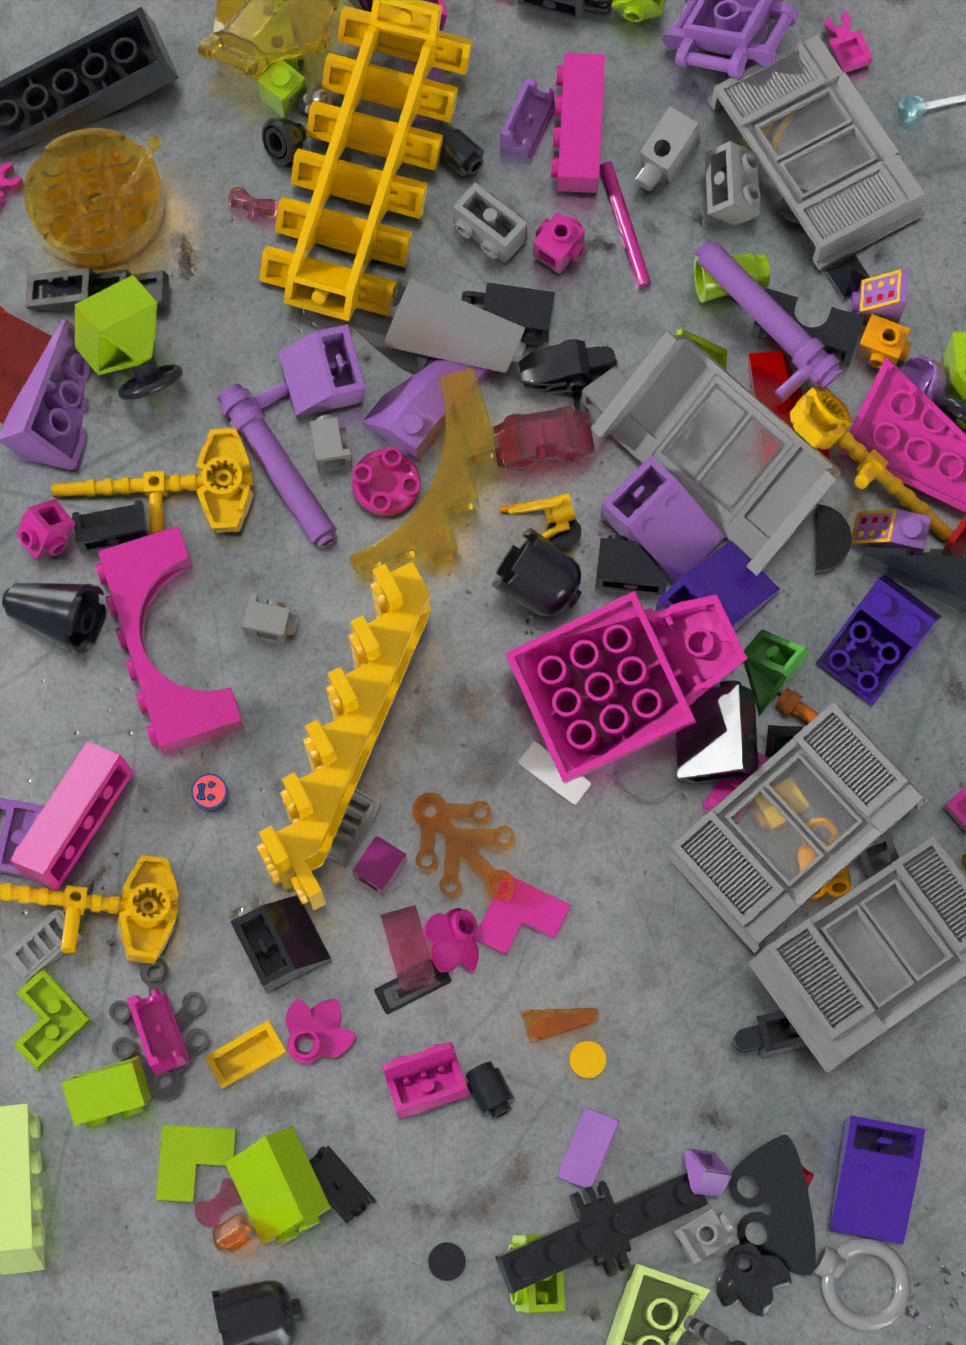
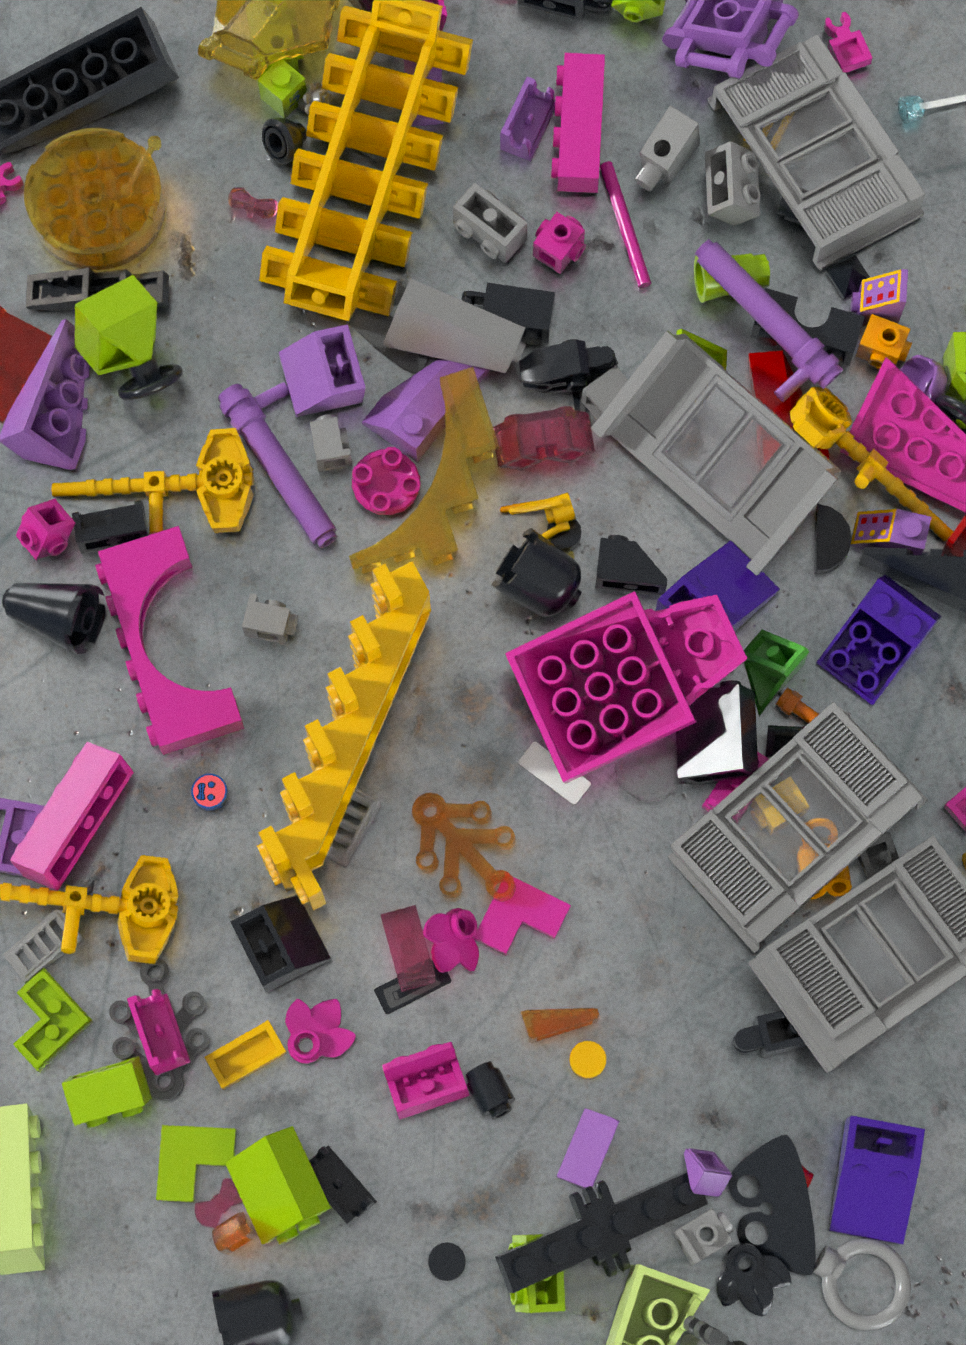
(380, 865): magenta panel -> none
(460, 152): black brick -> none
(661, 519): medium lavender slope -> none

